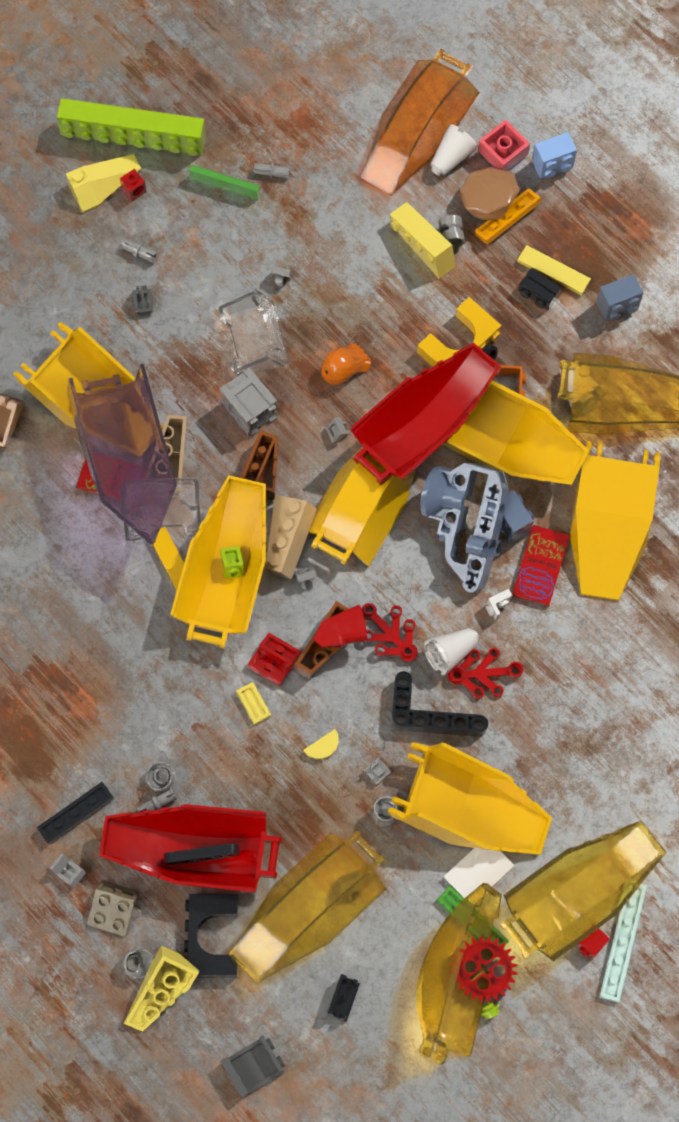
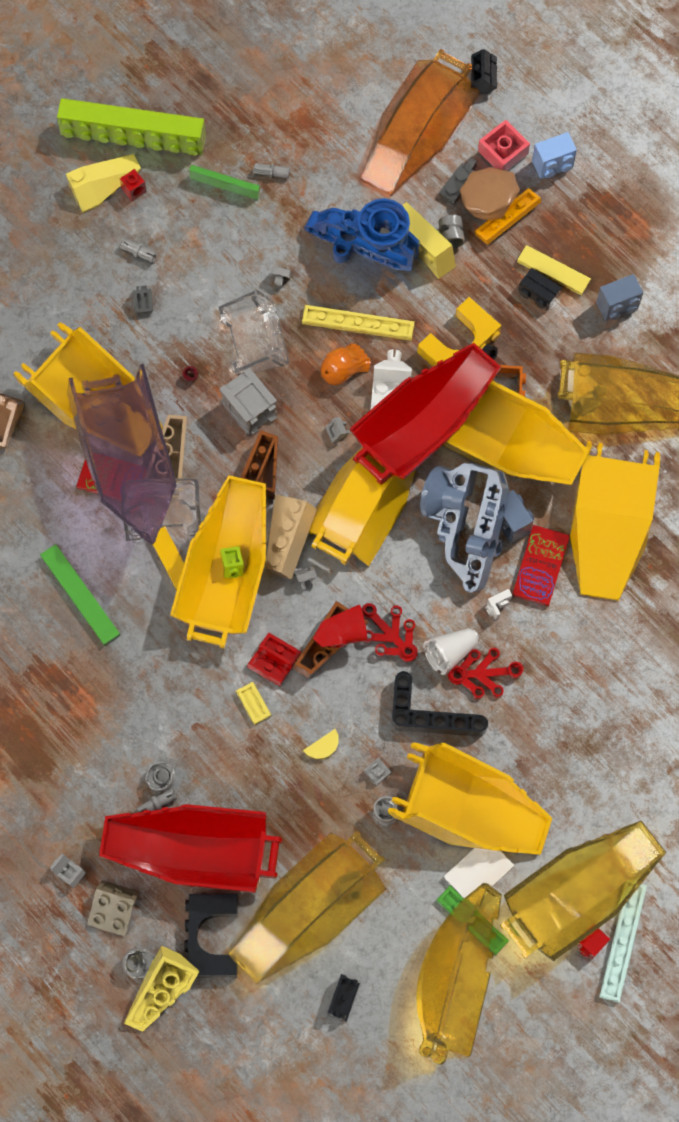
(75, 812): black plate -> none
(80, 595): none -> bright green tile
(193, 370): none -> dark red hinge
(201, 854): black beam -> none
(253, 1066): dark grey panel -> none
(358, 322): none -> light yellow tile
(366, 225): none -> blue piece
(388, 376): none -> white plate
(452, 150): white cone -> none
(452, 188): none -> dark grey hinge
(484, 71): none -> black brick
(490, 1010): lime plate -> none
(496, 984): red gear -> none

